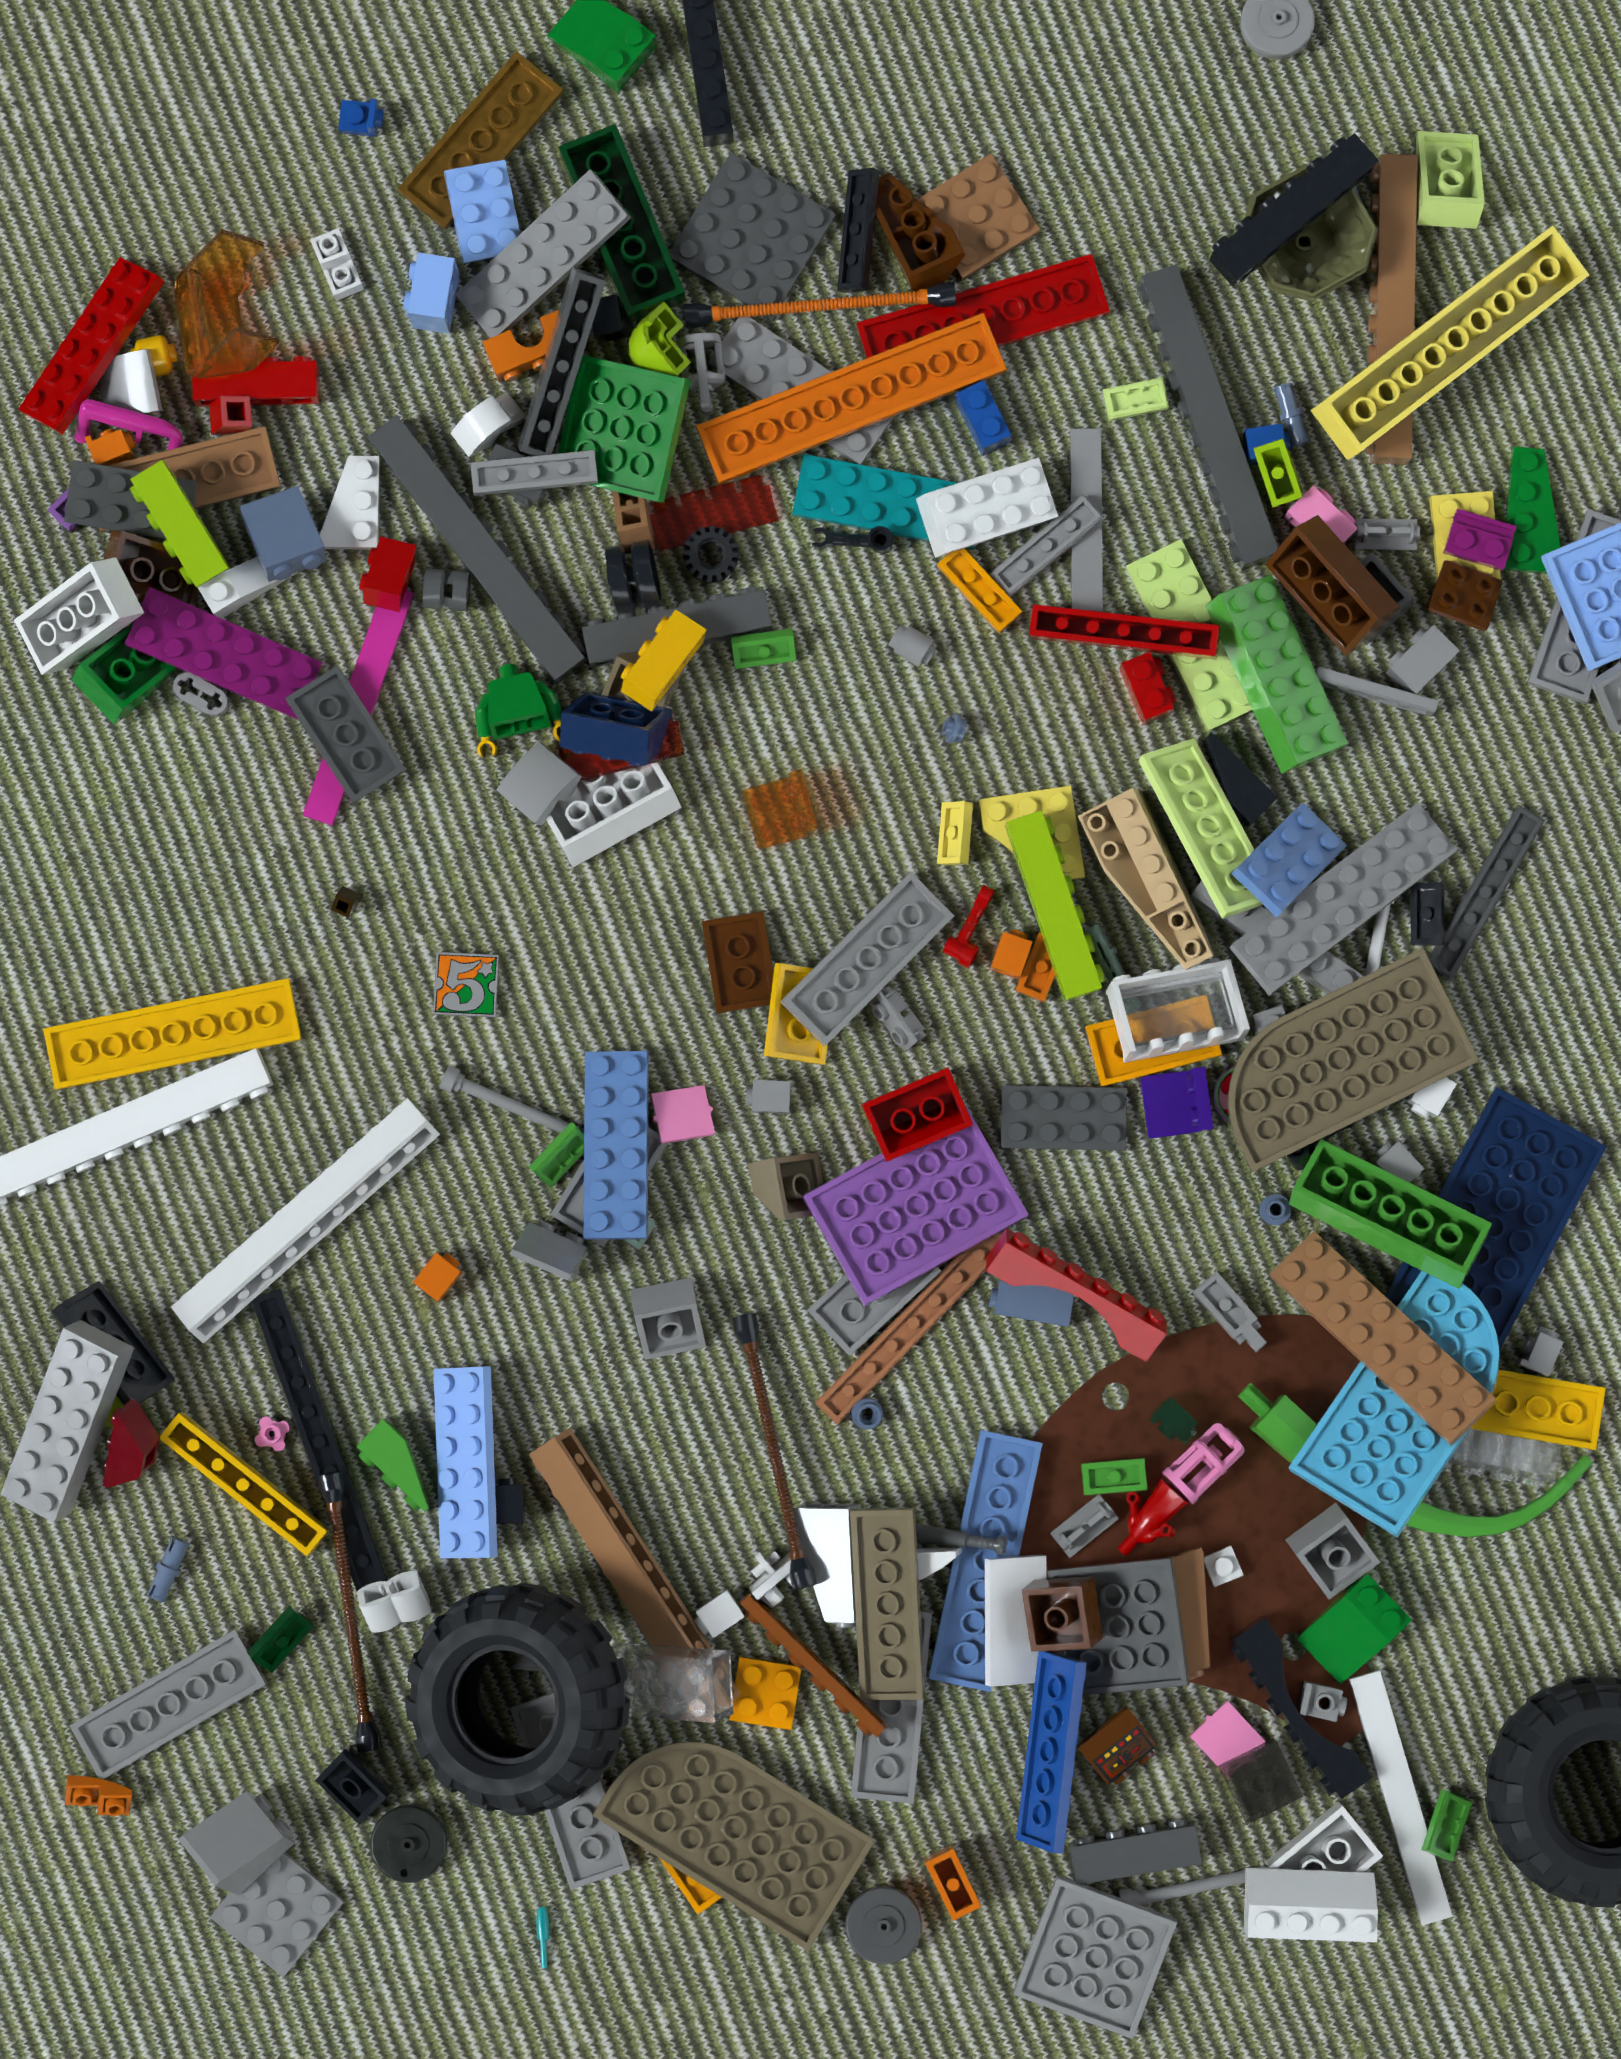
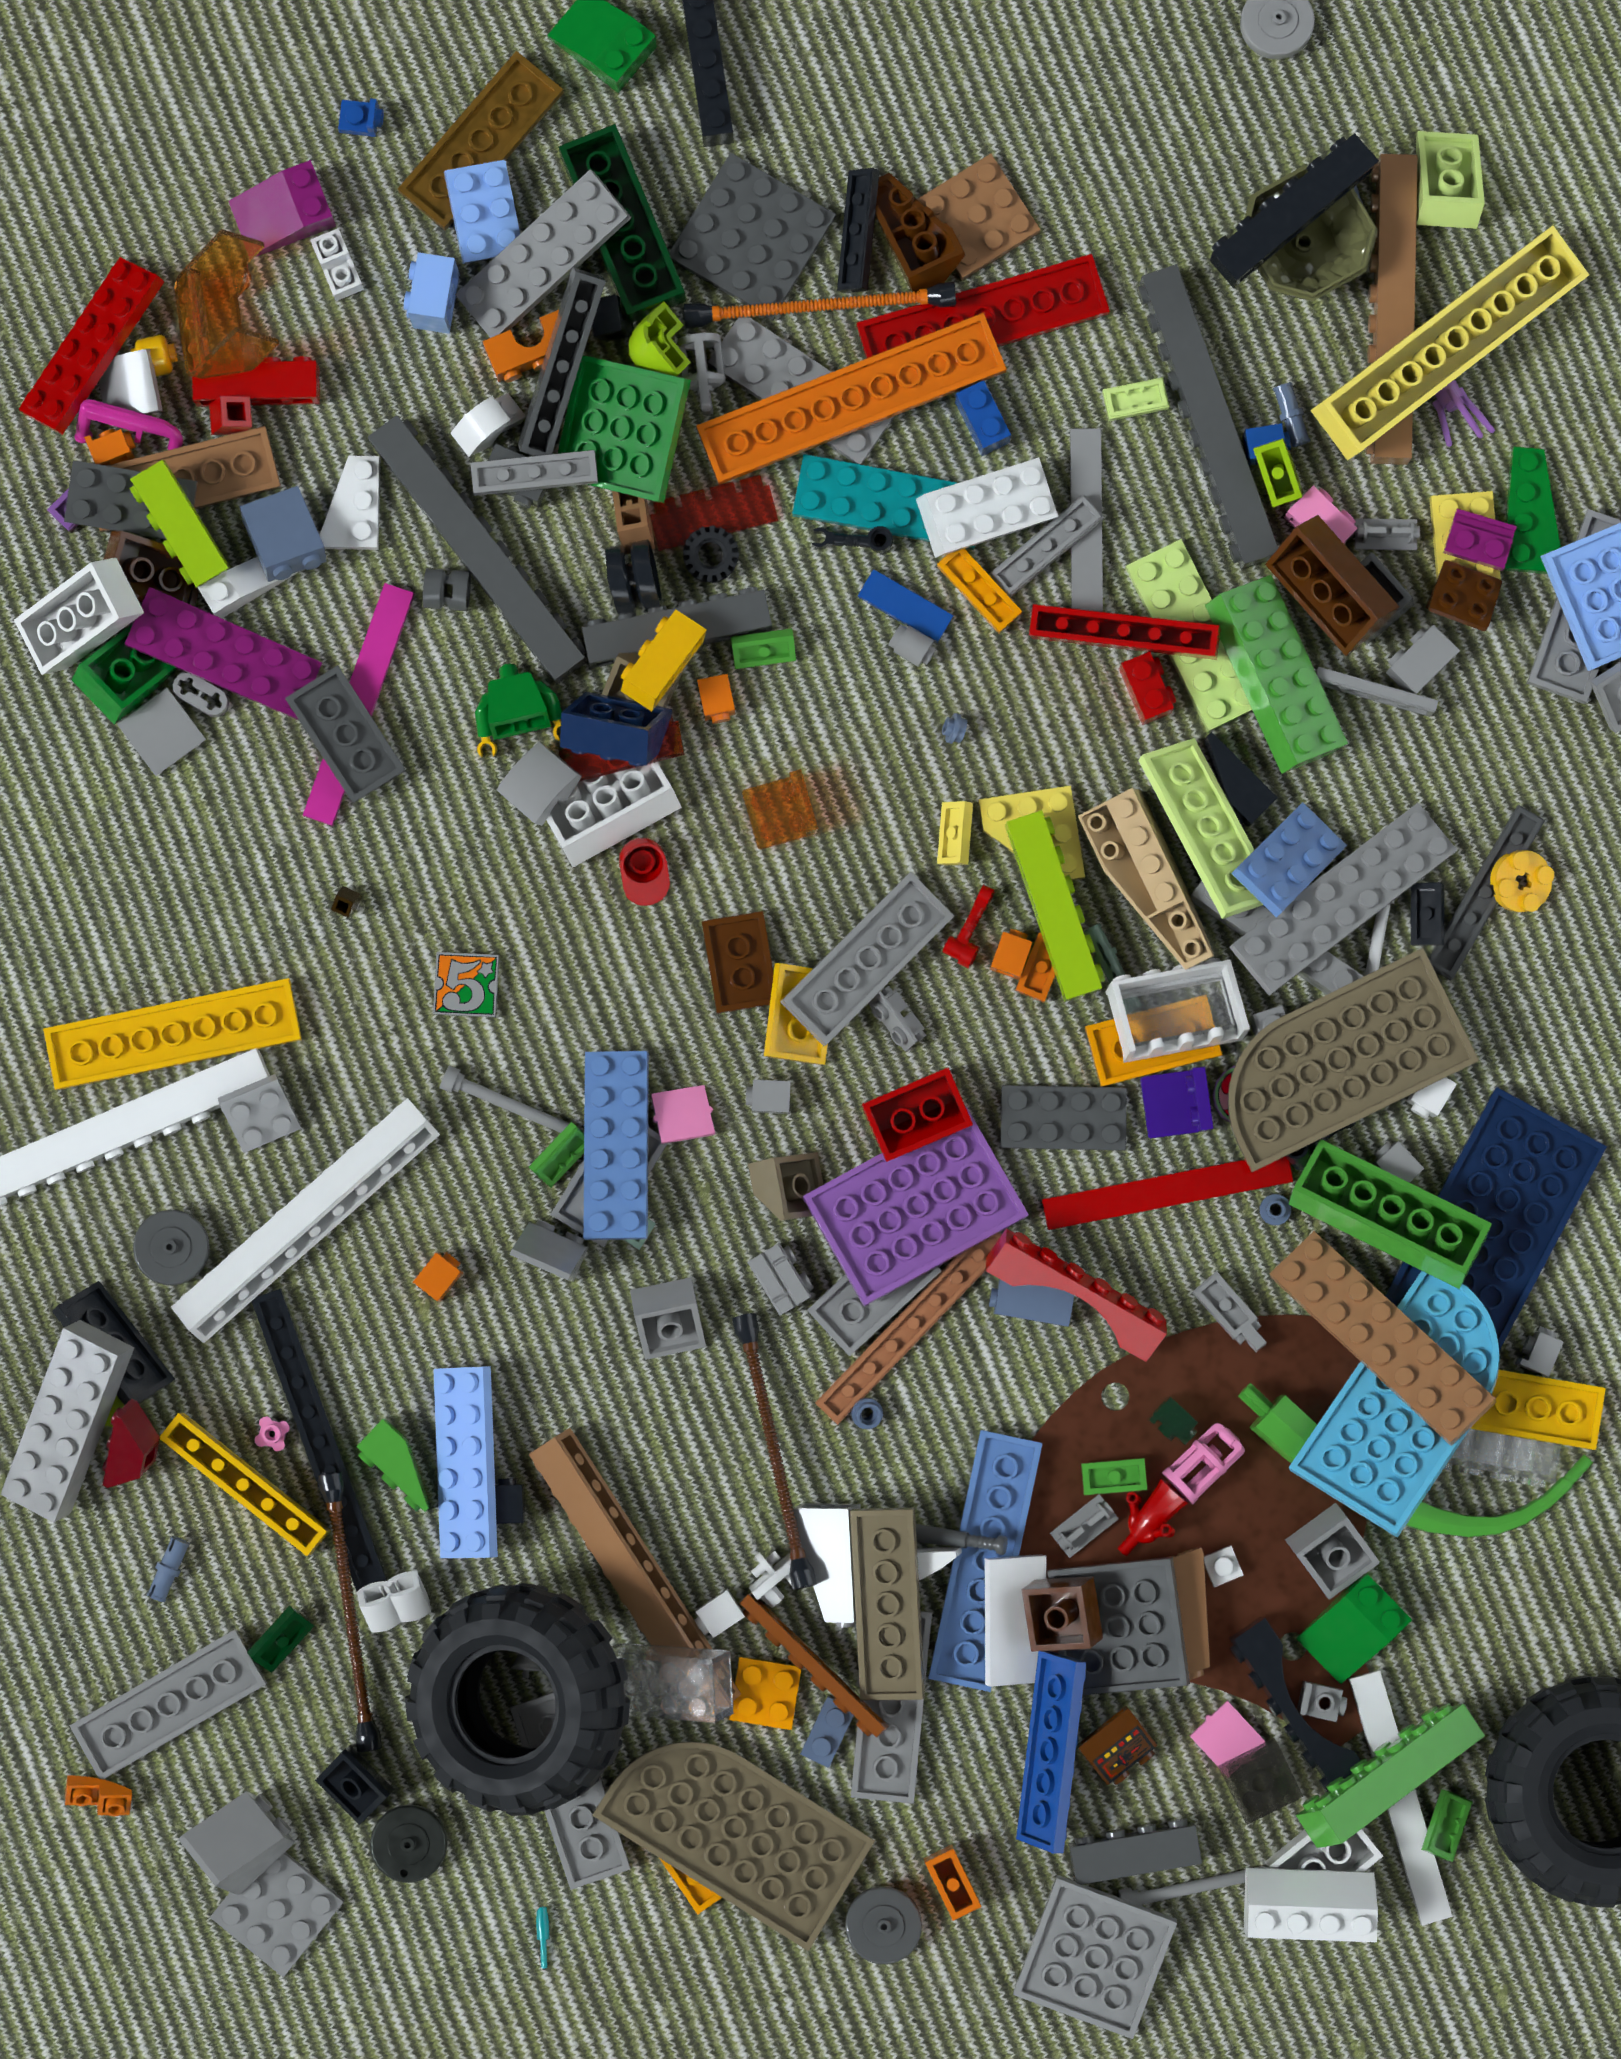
(161, 731): none -> light grey slope
(171, 1247): none -> dark grey wheel
(259, 1113): none -> light grey plate
(283, 208): none -> magenta slope
(388, 574): red brick -> none
(644, 871): none -> red cap
(716, 698): none -> orange brick
(780, 1279): none -> light grey brick
(826, 1733): none -> sand blue plate
(905, 606): none -> blue tile
(1162, 1192): none -> red tile
(1389, 1775): none -> bright green brick
(1454, 398): none -> medium lavender plant
(1538, 877): none -> yellow plate

